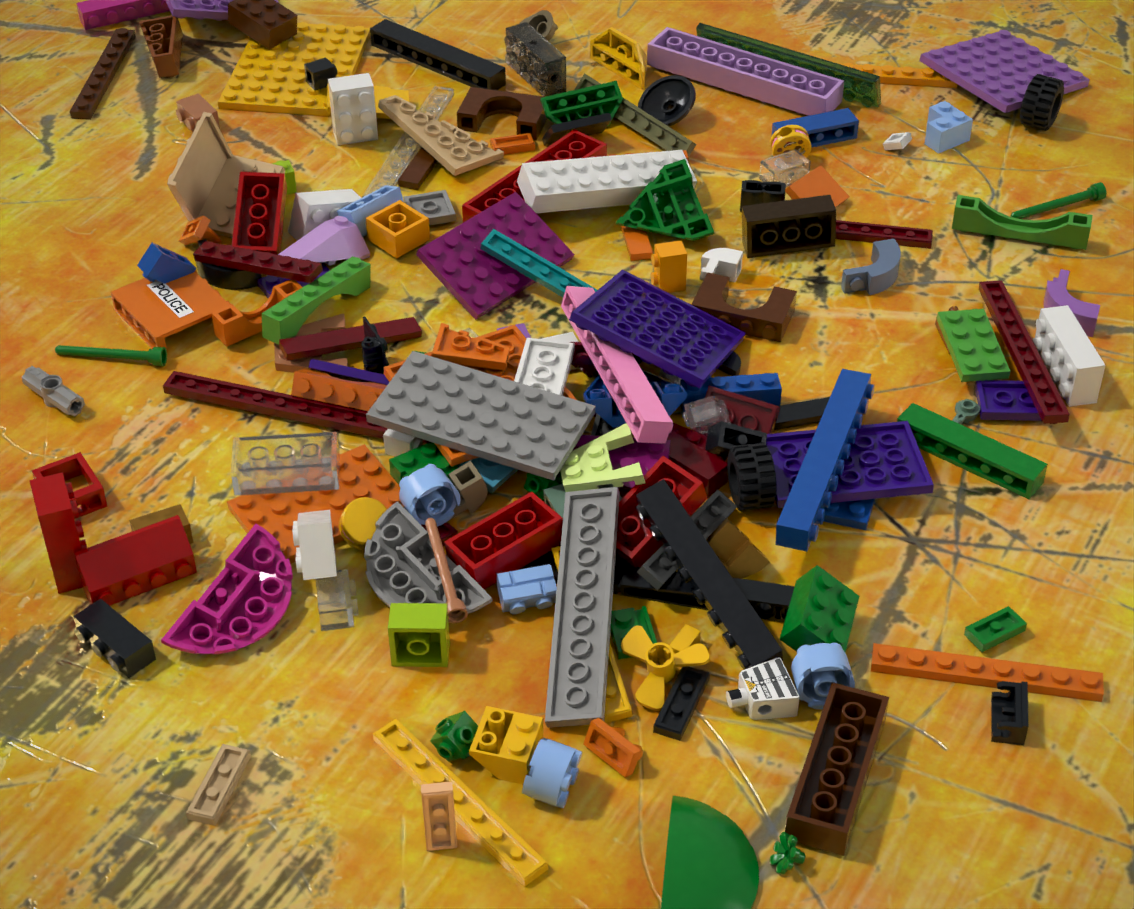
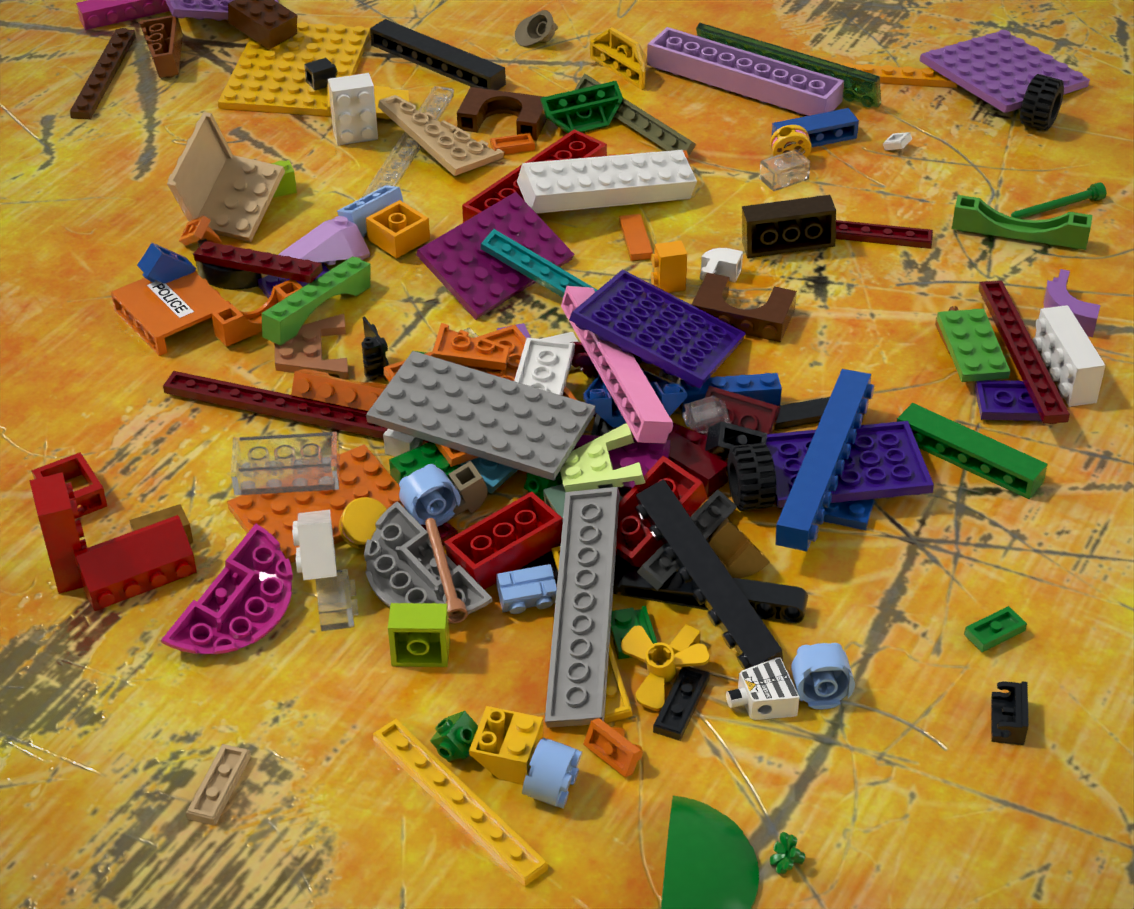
(53, 391): light grey piece -> none
(114, 638): black brick -> none
(156, 356): green piece -> none
(191, 109): nougat brick -> none
(260, 211): red brick -> none
(316, 207): white wedge -> none
(347, 338): dark red tile -> none
(347, 373): dark purple tile -> none
(417, 170): reddish brown tile -> none
(433, 205): light grey plate -> none
(439, 816): light nougat tile -> none
(535, 59): clear smoke brick -> none
(588, 126): black tile -> none
(668, 99): black dish -> none
(669, 206): green wedge -> none
(731, 365): black tile -> none
(760, 192): black brick -> none
(817, 184): orange tile -> none
(819, 611): green brick -> none
(837, 768): reddish brown brick -> none
(878, 275): sand blue arch -> none
(947, 127): light blue brick -> none
(966, 411): sand green plate -> none
(986, 671): orange plate -> none

